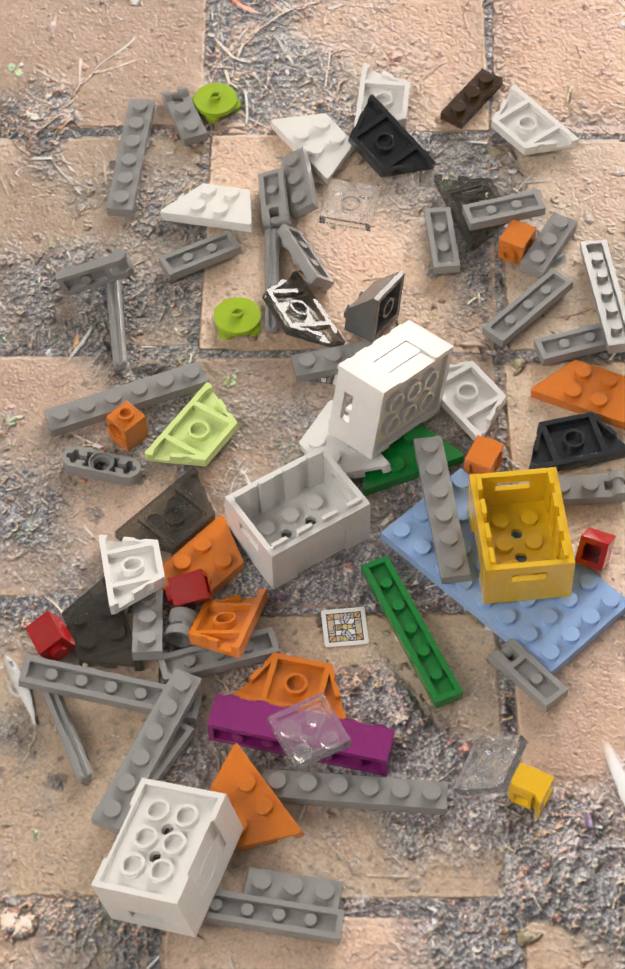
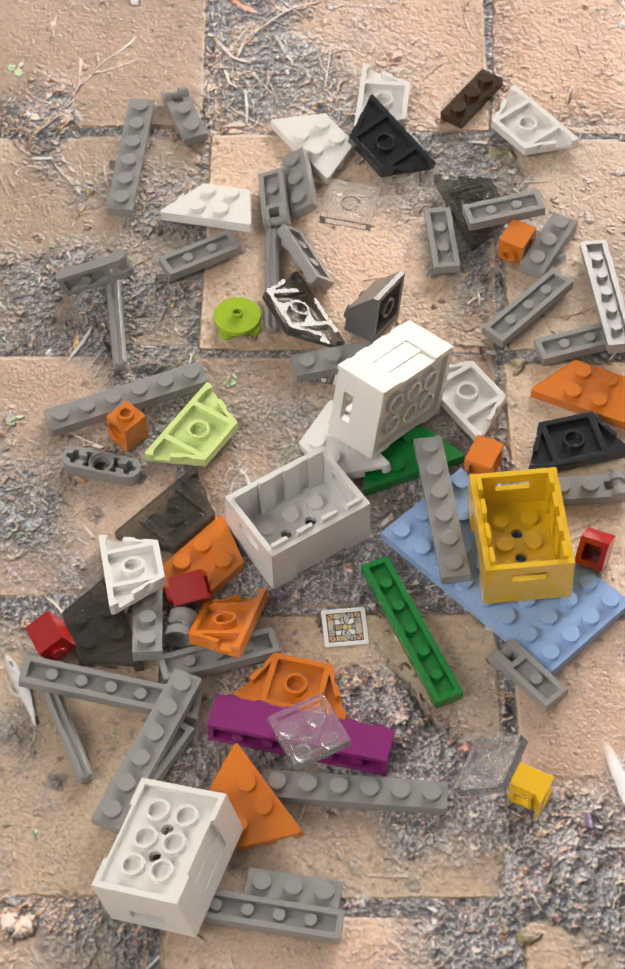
(215, 101): lime piece -> none

